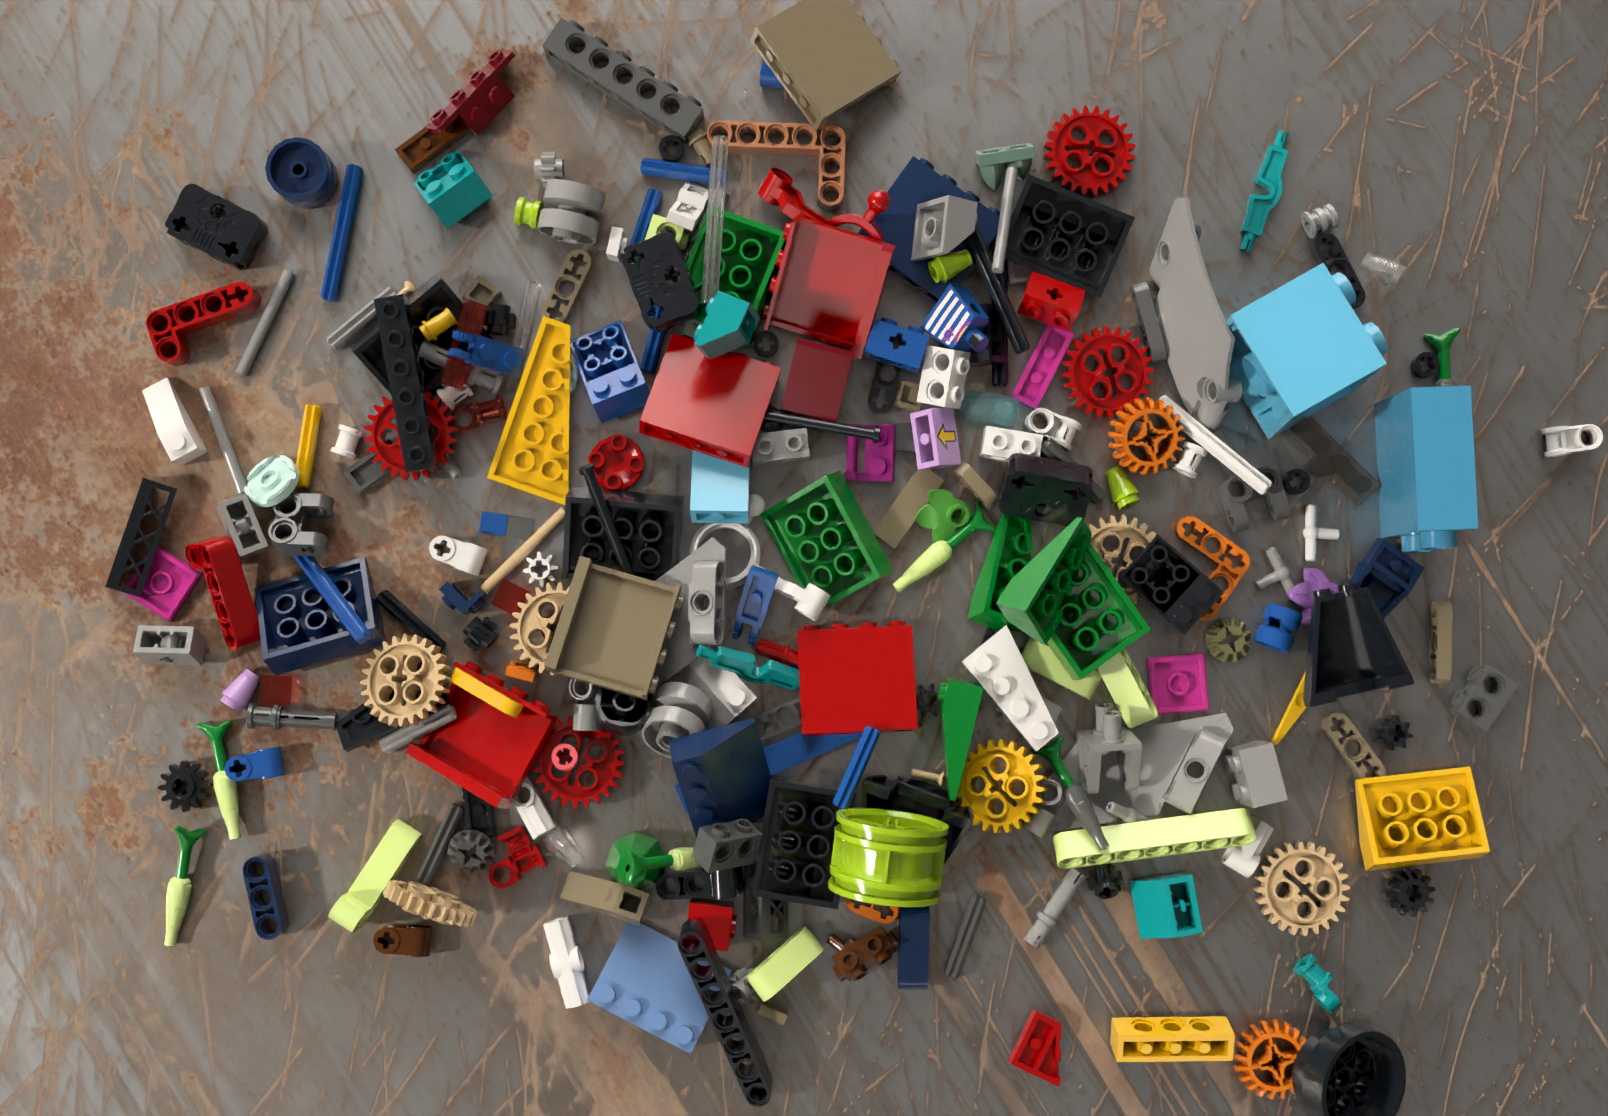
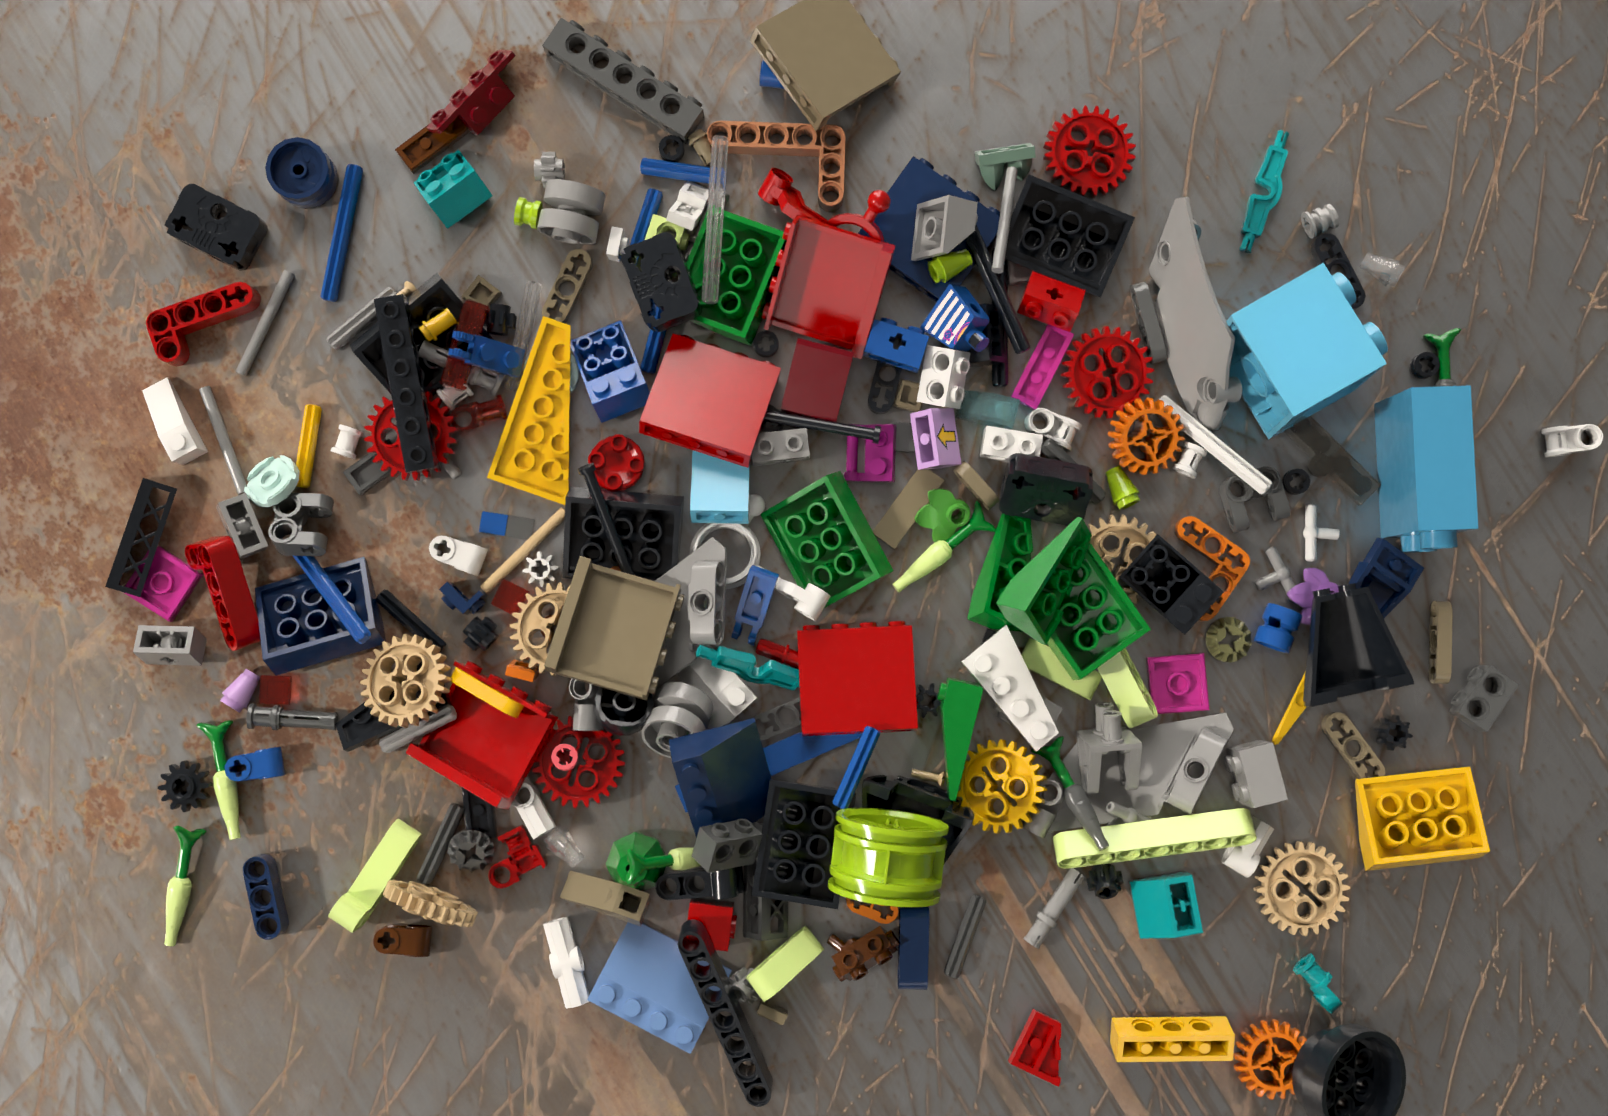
(726, 326): teal slope -> none
(1414, 881): black gear -> none

